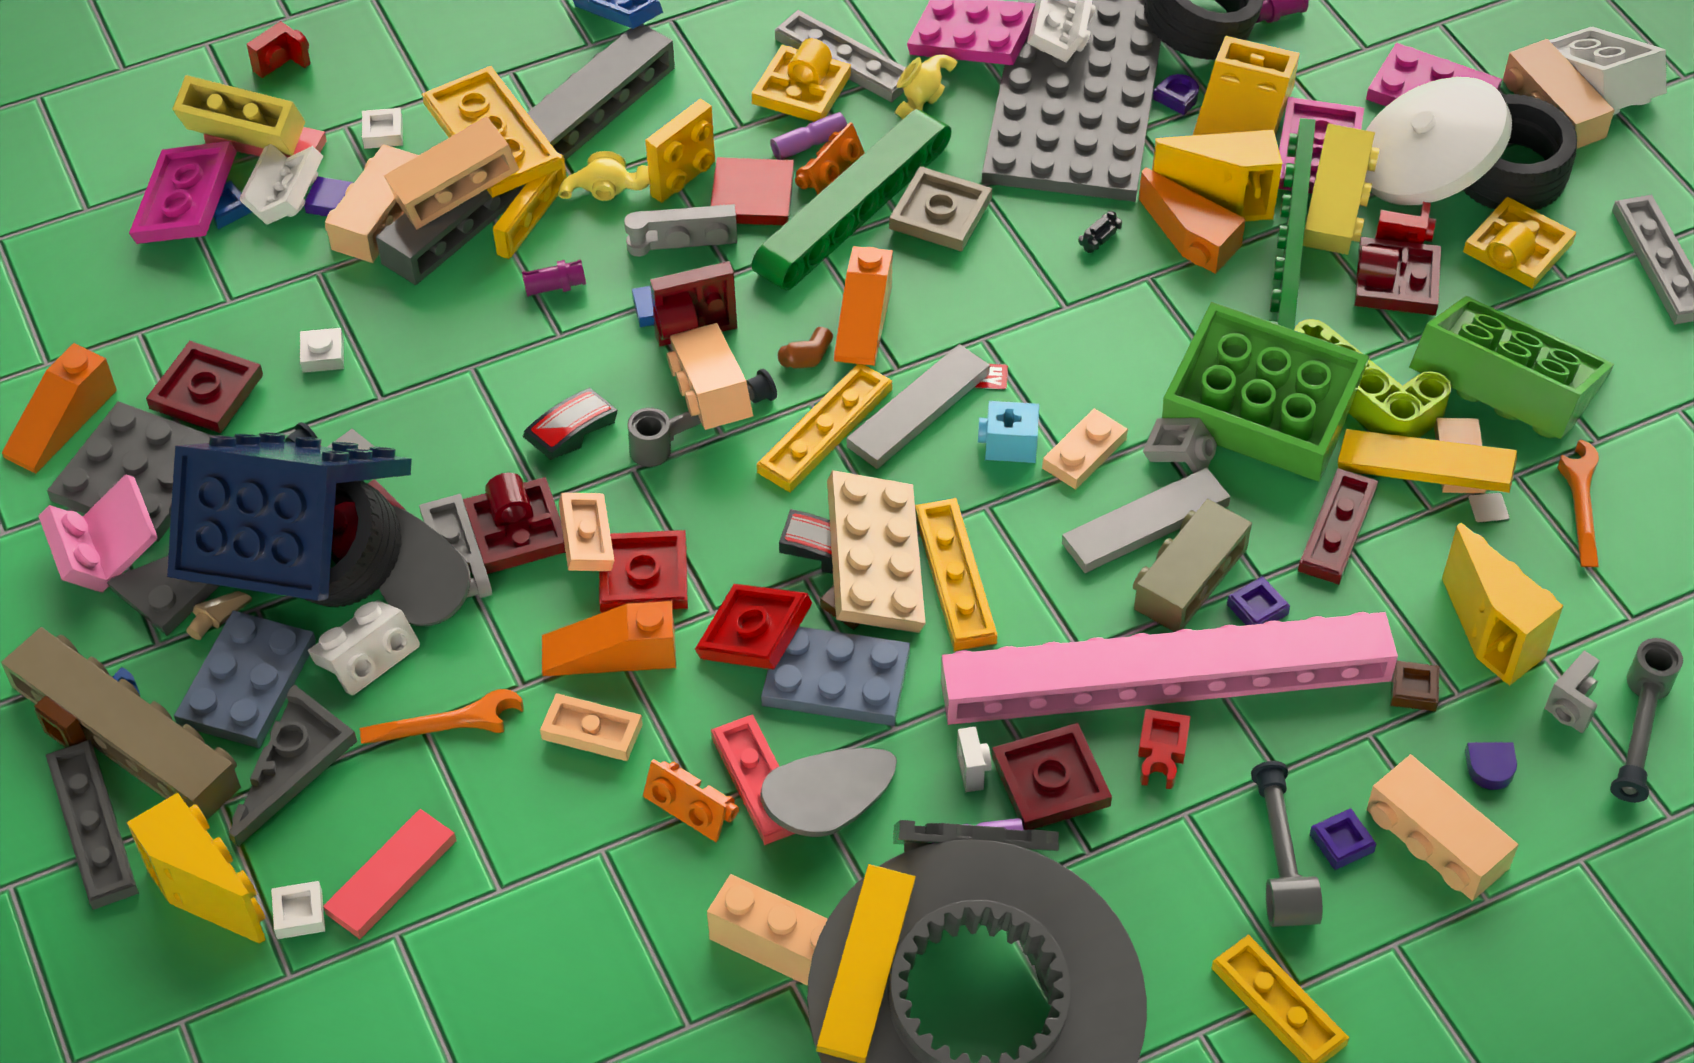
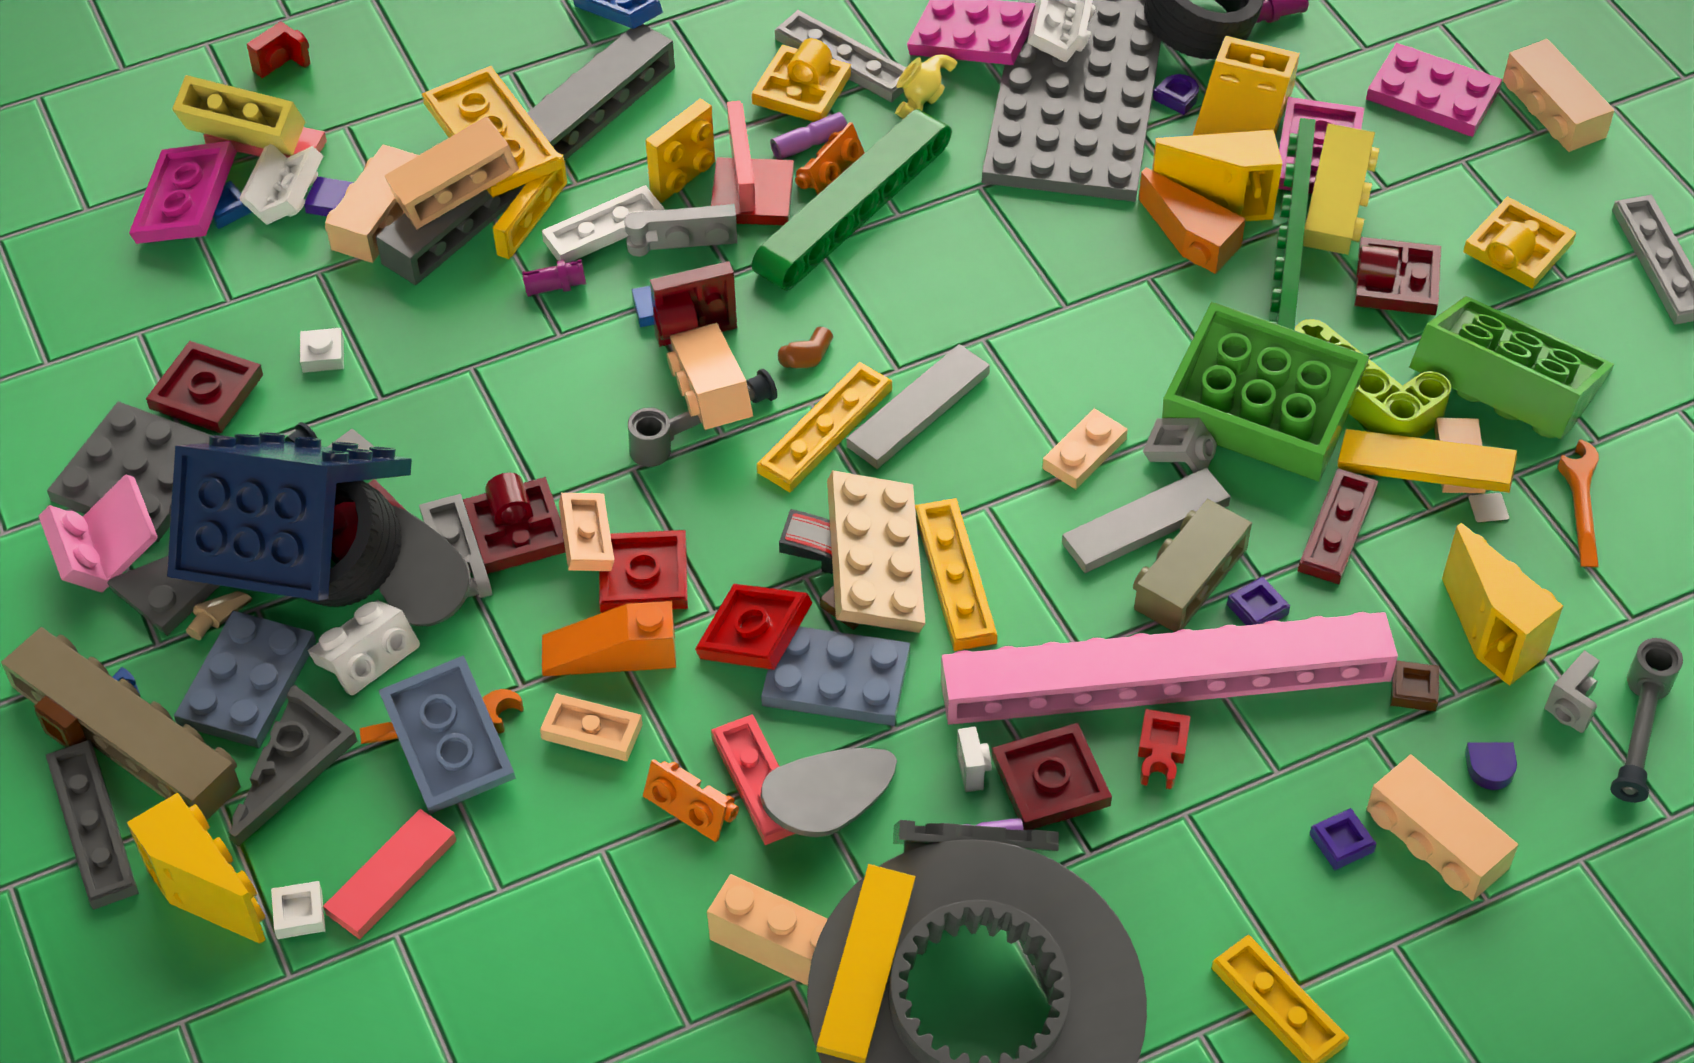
(59, 407): orange slope -> none
(382, 127): white plate -> none
(447, 734): none -> sand blue plate
(566, 423): slope -> none
(597, 226): none -> white plate
(605, 174): light yellow piece -> none
(741, 156): none -> coral tile
(864, 305): orange slope -> none
(940, 208): plate -> none
(996, 379): sticker -> none
(1010, 431): medium azure brick -> none
(1100, 232): black piece -> none
(1291, 897): dark grey piece -> none
(1405, 226): red bracket -> none
(1438, 140): white dish -> none
(1537, 184): black tyre -> none
(1616, 66): white slope -> none

